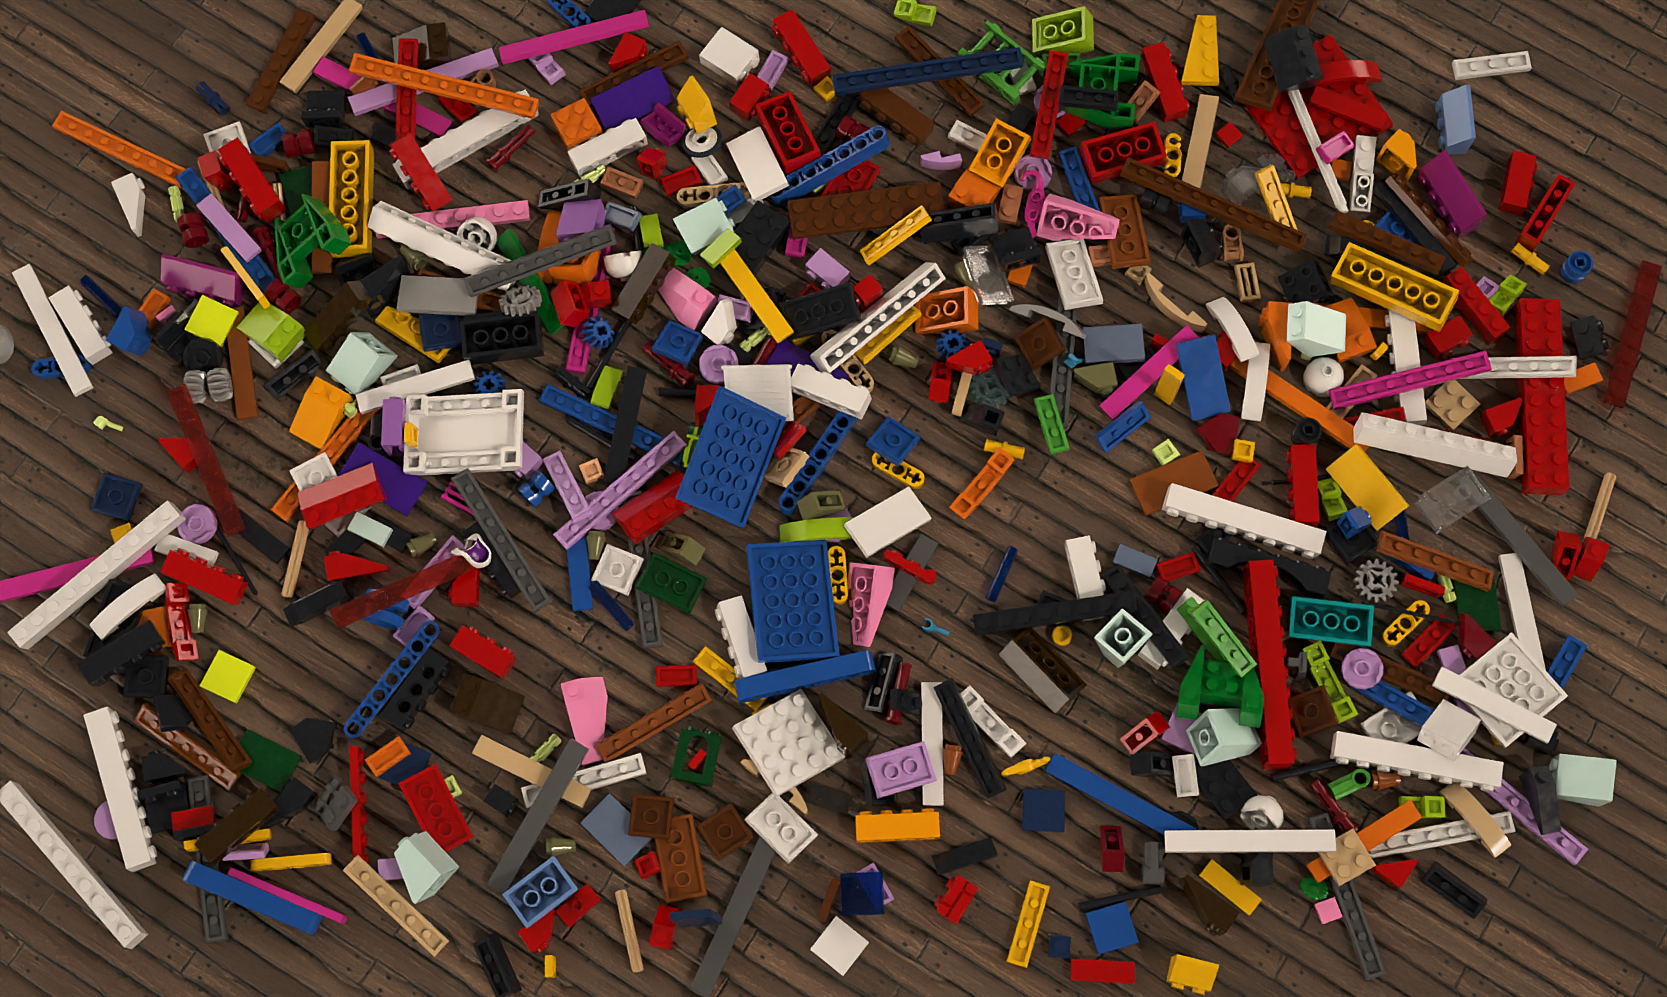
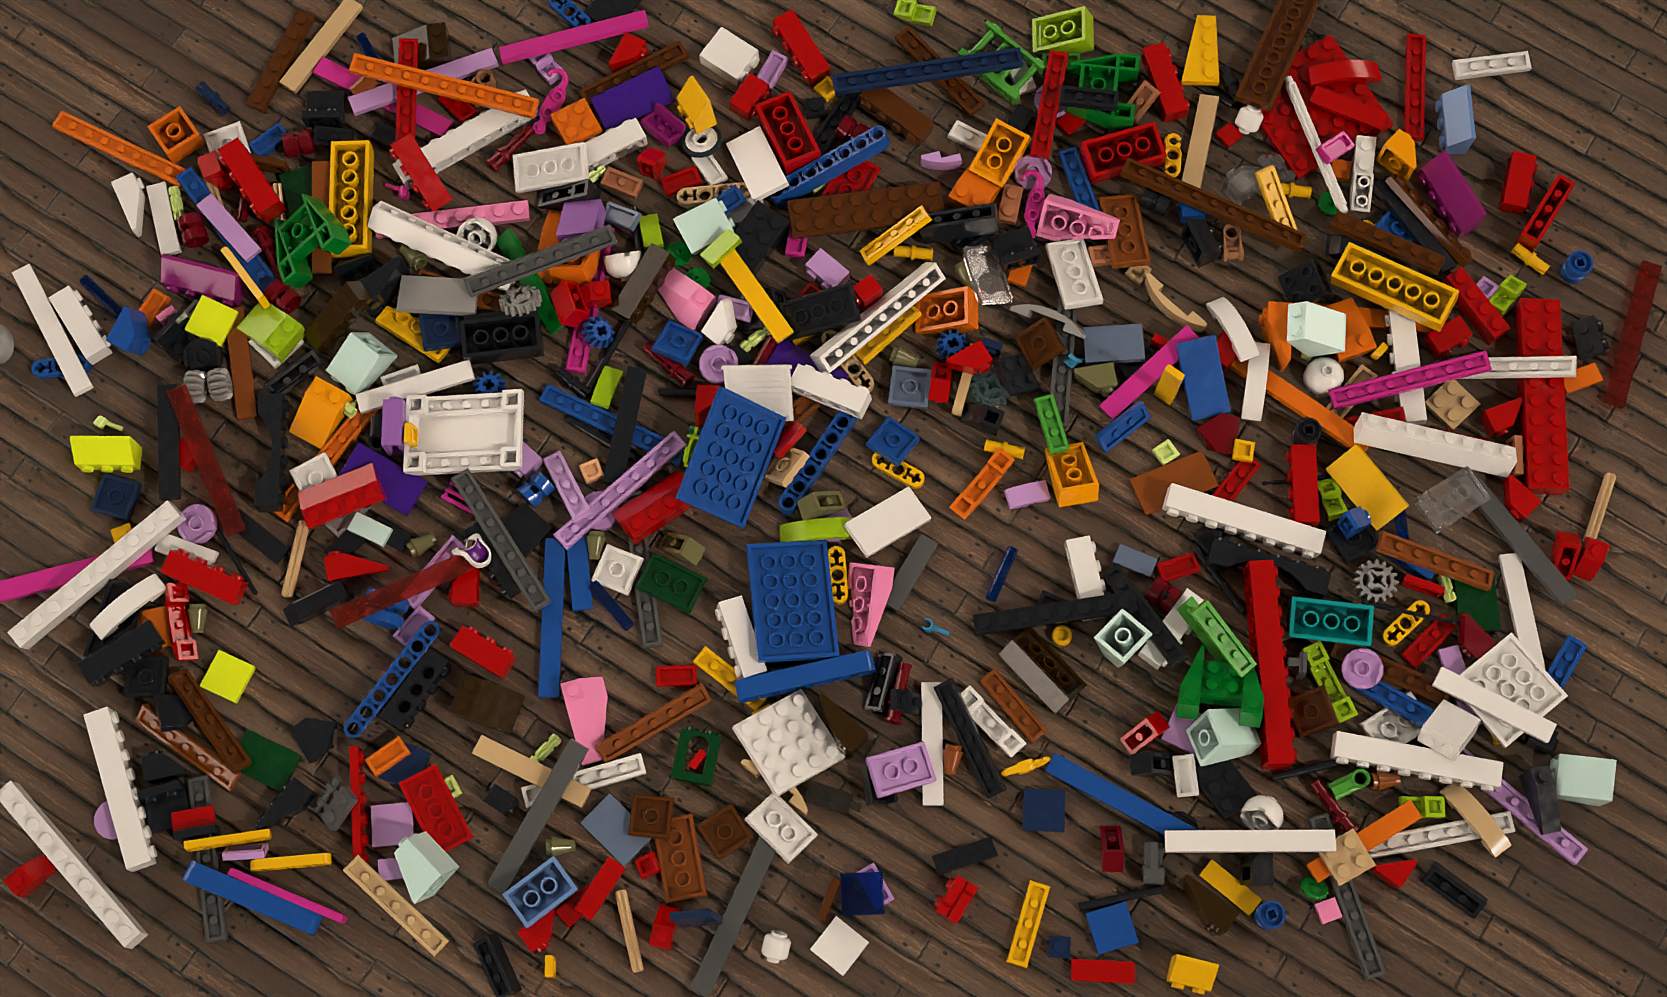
(30, 876): none -> red slope
(106, 453): none -> neon yellow slope
(163, 219): none -> white tile
(168, 446): none -> black tile
(176, 135): none -> orange brick
(237, 826): dark brown brick -> none
(269, 492): none -> black arch
(391, 824): none -> lavender tile
(403, 192): none -> dark pink hand
(527, 528): none -> black tile
(550, 167): none -> white tile
(552, 102): none -> dark pink piece
(552, 620): none -> blue tile
(599, 889): none -> red tile
(776, 946): none -> white head
(814, 108): none -> black plate
(897, 827): light orange brick -> none
(909, 387): none -> sand blue plate
(909, 567): red plate -> none
(913, 252): none -> yellow pin
(1013, 706): none -> dark orange tile
(1027, 494): none -> lavender slope
(1072, 476): none -> light orange slope
(1249, 119): none -> white head
(1249, 297): tan tile -> none
(1269, 915): none -> blue wheel
(1293, 59): black slope -> none
(1327, 204): none -> green piece
(1415, 86): none -> red tile
(1518, 498): none -> red slope

